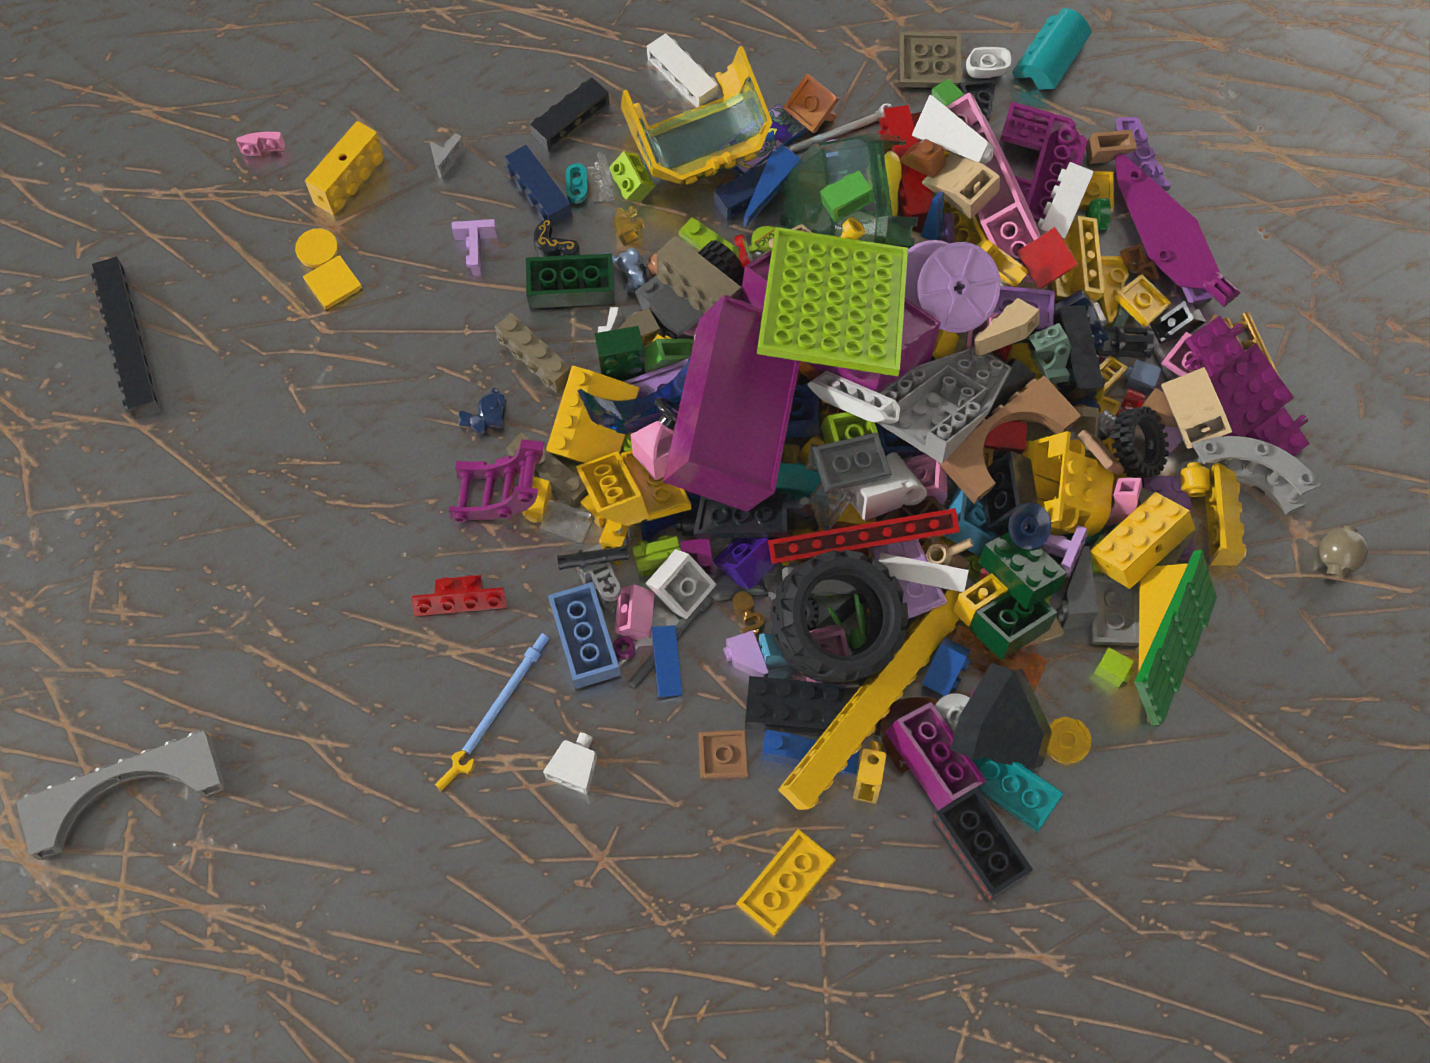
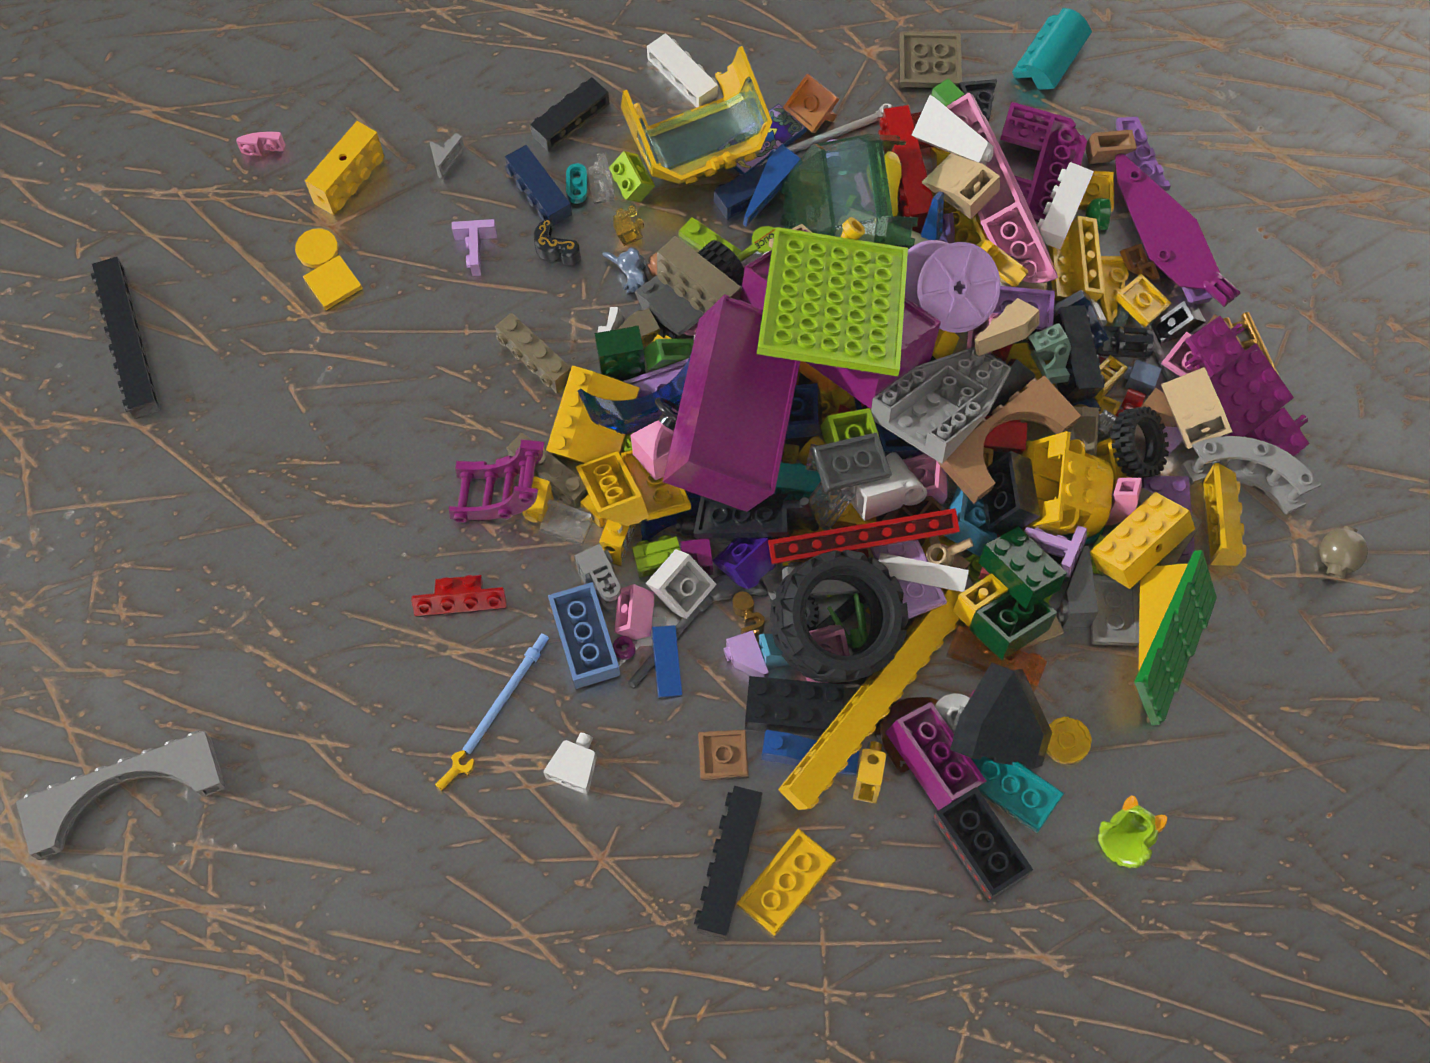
(490, 413): dark blue animal -> none
(570, 280): dark green brick -> none
(593, 557): black pin -> none
(729, 863): none -> black brick
(744, 252): red tile -> none
(846, 196): bright green brick -> none
(855, 398): white brick -> none
(925, 157): dark orange slope -> none
(946, 667): blue brick -> none
(988, 62): white piece -> none
(1037, 529): dark blue dish -> none
(1047, 258): red tile -> none
(1101, 452): medium nougat tile -> none
(1114, 667): lime brick -> none
(1130, 834): none -> lime hair
(1195, 480): yellow head -> none

